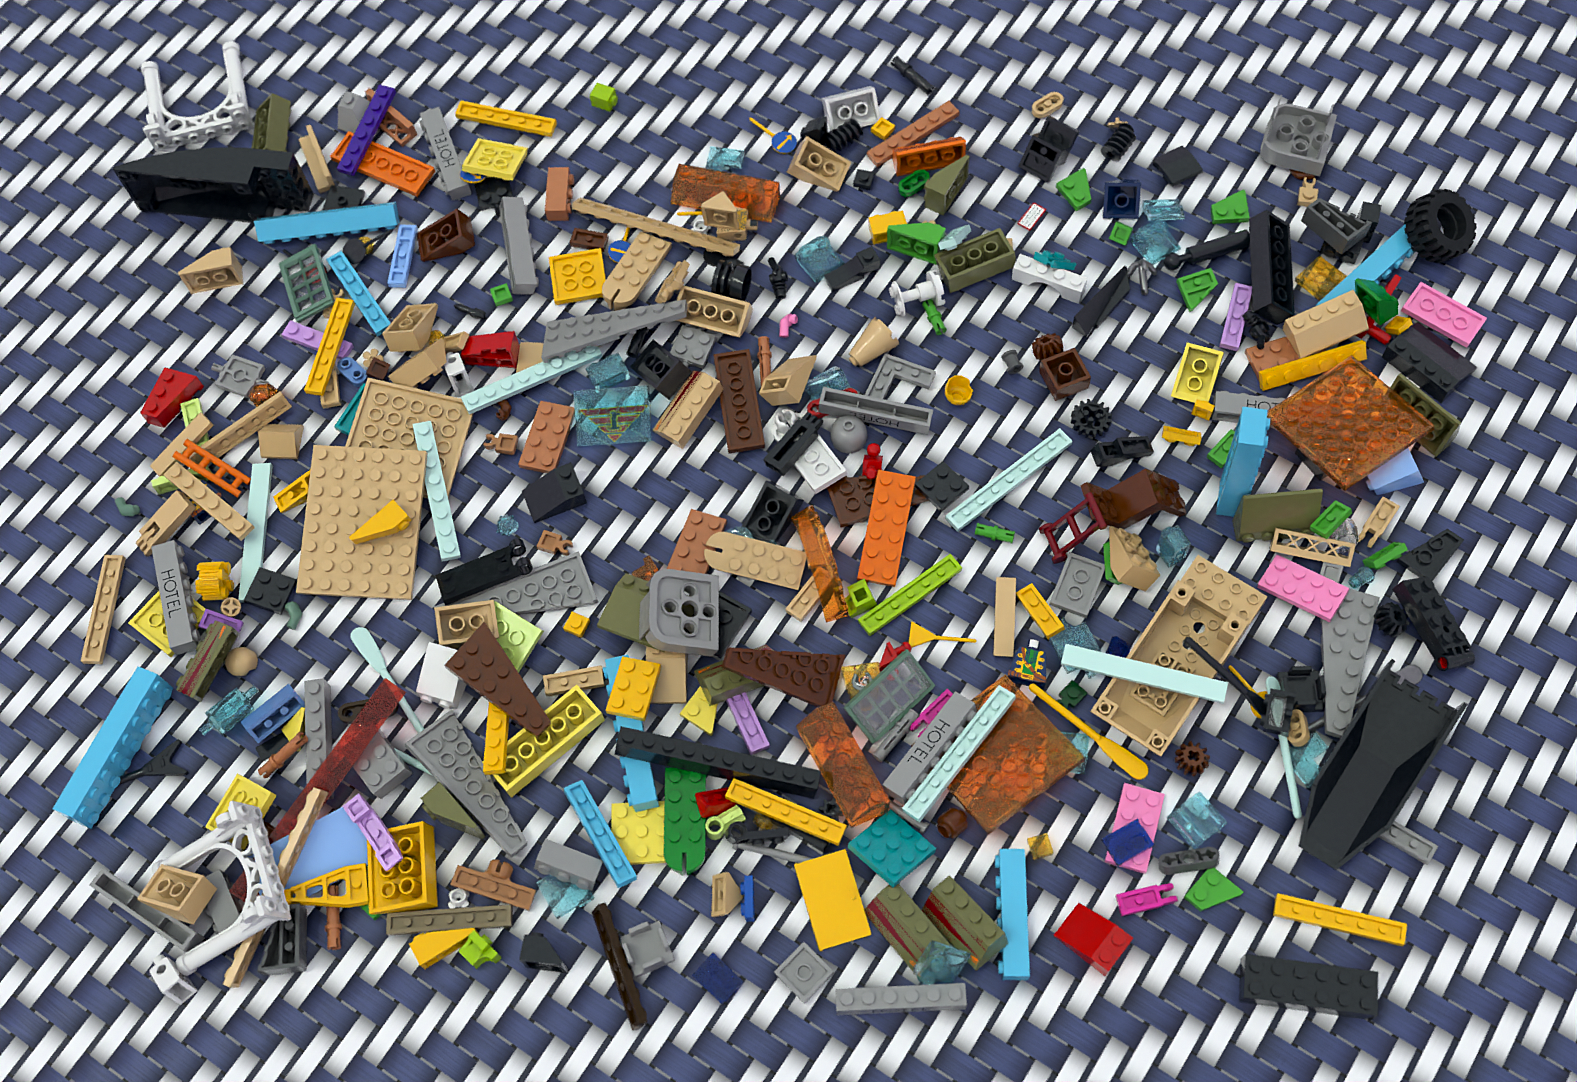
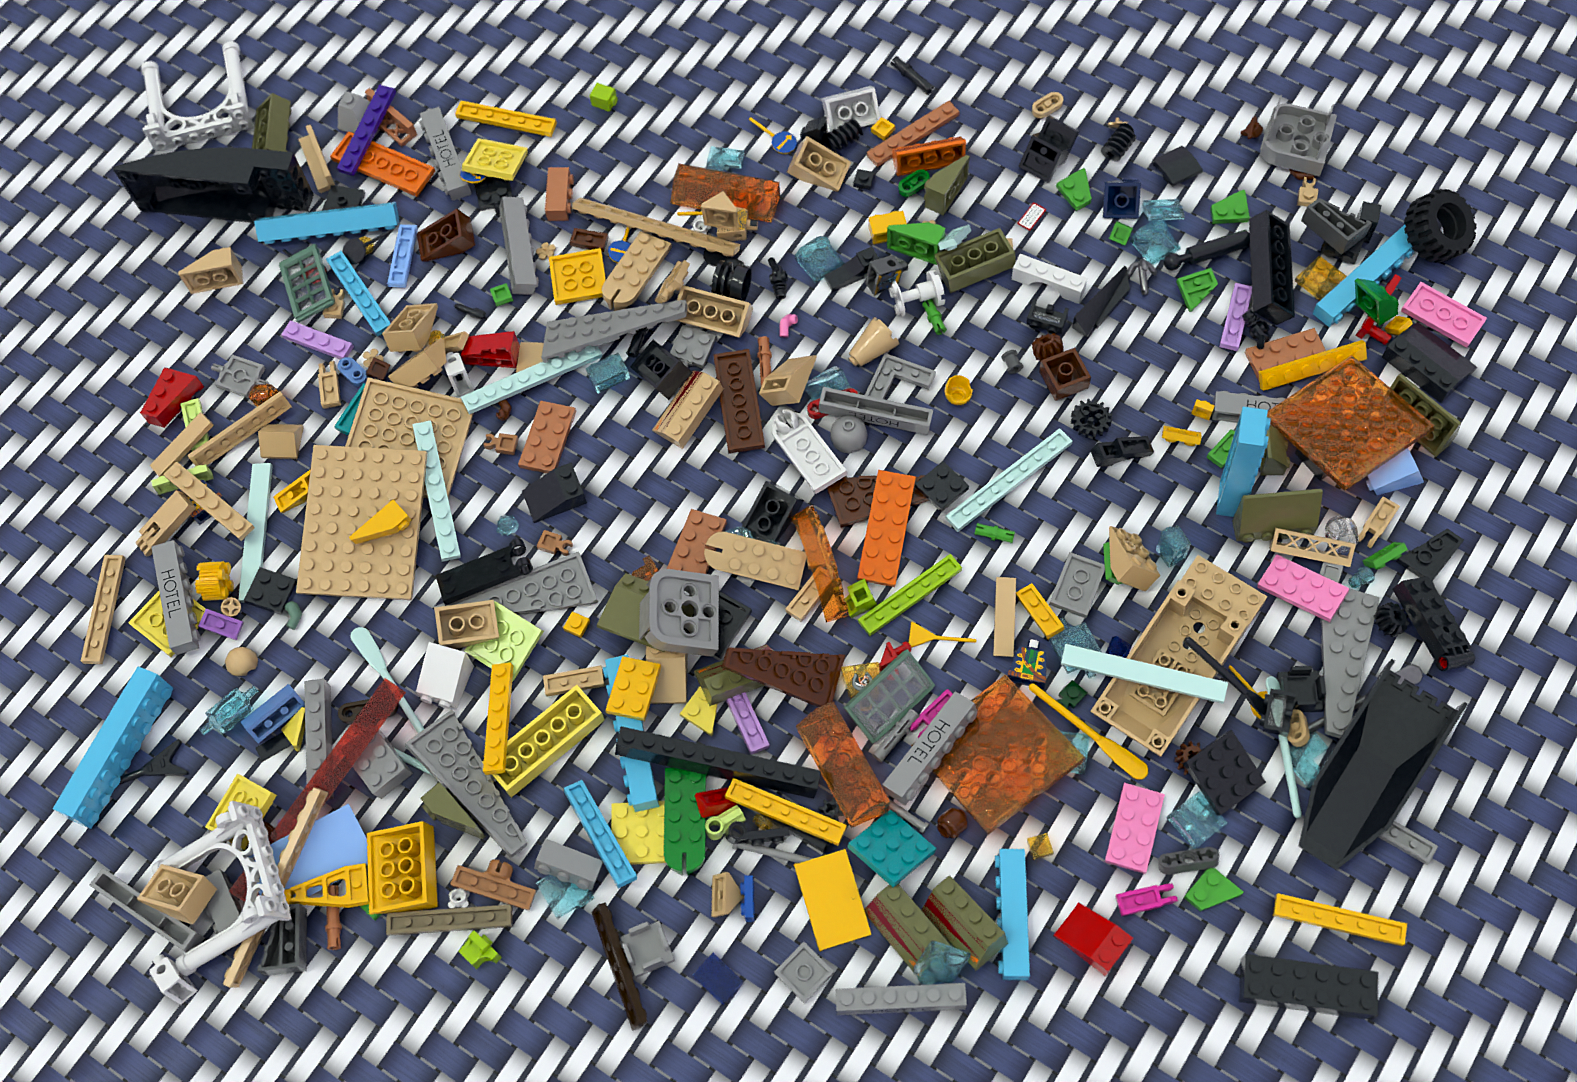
(126, 509): sand green arm -> none
(207, 458): orange bar -> none
(207, 661): olive slope -> none
(277, 760): nougat pin -> none
(329, 347): yellow plate -> none
(375, 831): lavender slope -> none
(436, 945): yellow slope -> none
(490, 673): reddish brown wing -> none
(540, 954): black slope -> none
(546, 251): none -> tan plant
(613, 415): clear light blue slope -> none
(787, 450): black hinge -> none
(872, 461): red piece -> none
(883, 272): none -> dark grey torso
(959, 753): light aqua plate -> none
(1046, 318): none -> black window
(1049, 528): dark red piece -> none
(1054, 259): teal plate -> none
(1127, 842): clear blue plate -> none
(1136, 499): reddish brown bracket -> none
(1197, 373): light yellow slope -> none
(1224, 772): none -> black plate
(1253, 130): none -> reddish brown piece
(1275, 459): none -> olive slope
(1326, 324): tan slope -> none
(1330, 519): bright green plate -> none

